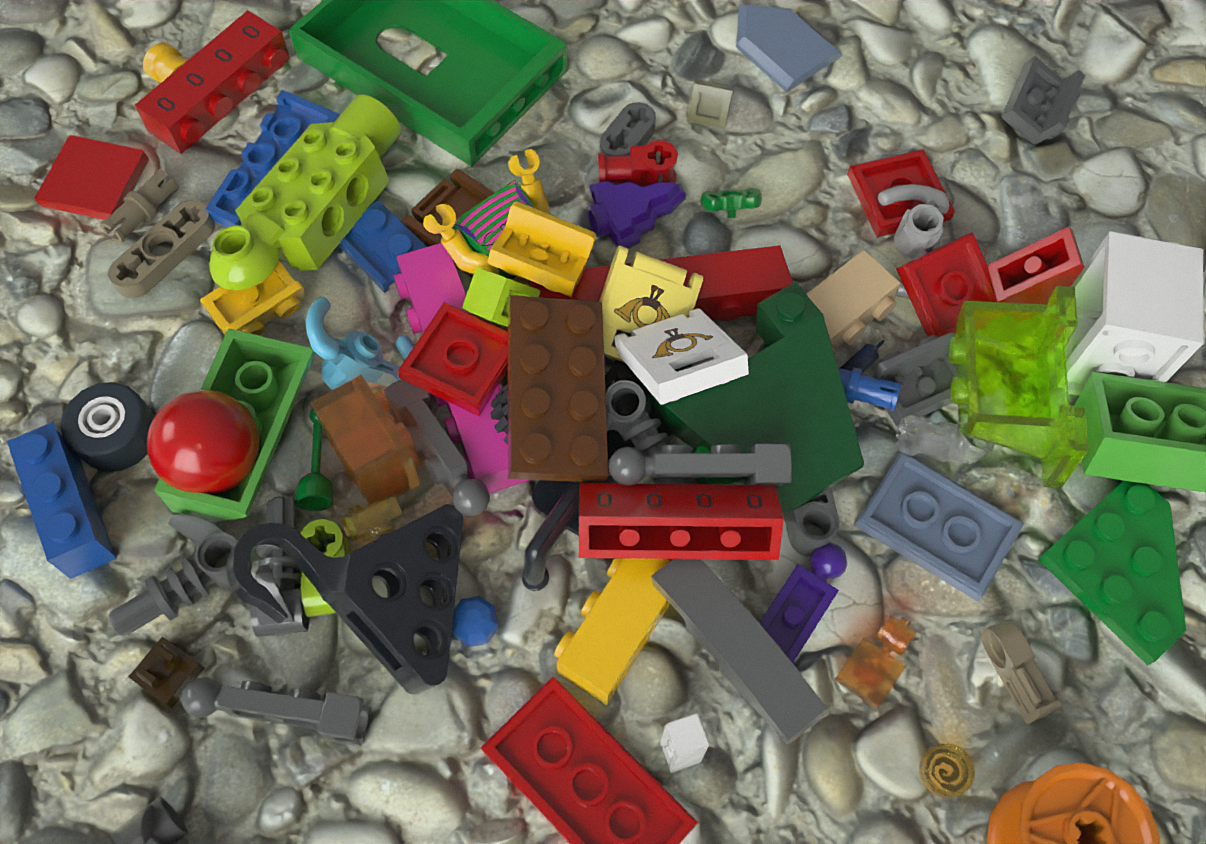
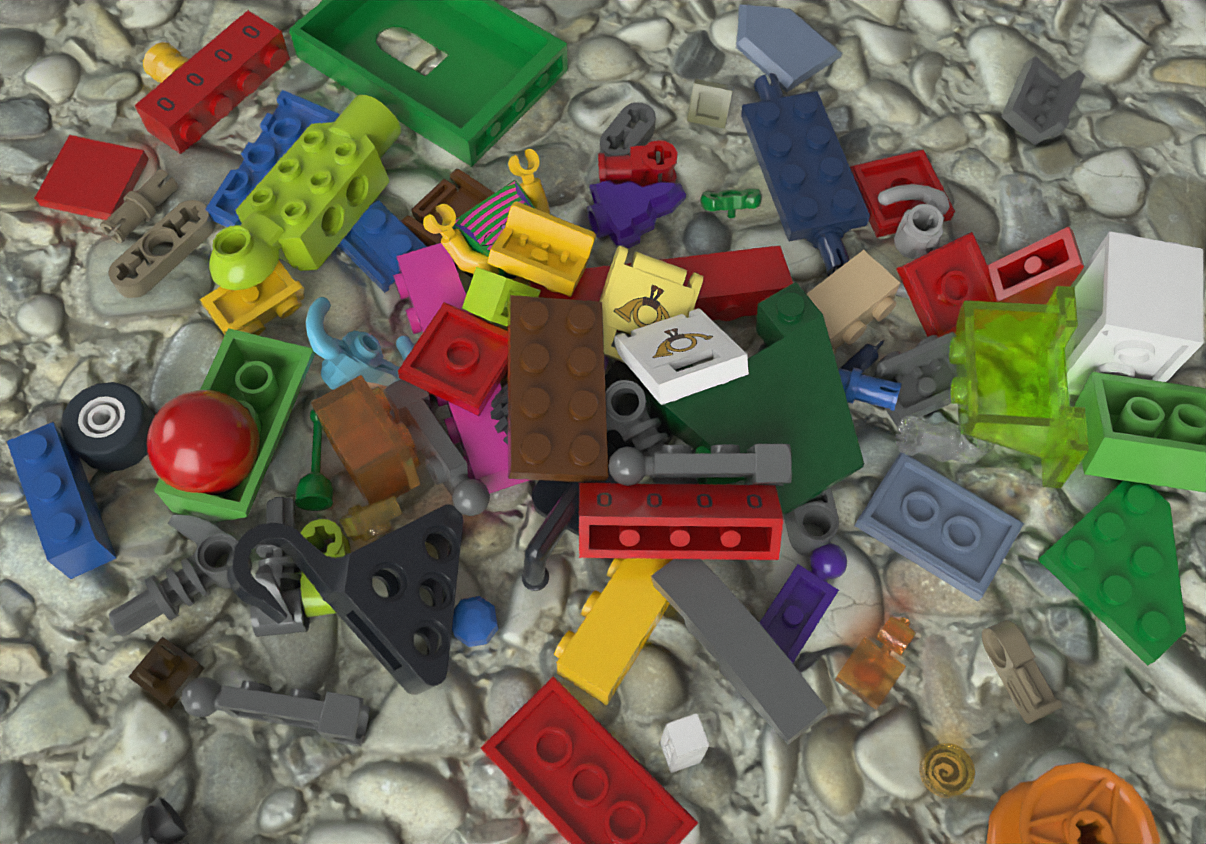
(804, 169): none -> dark blue plate

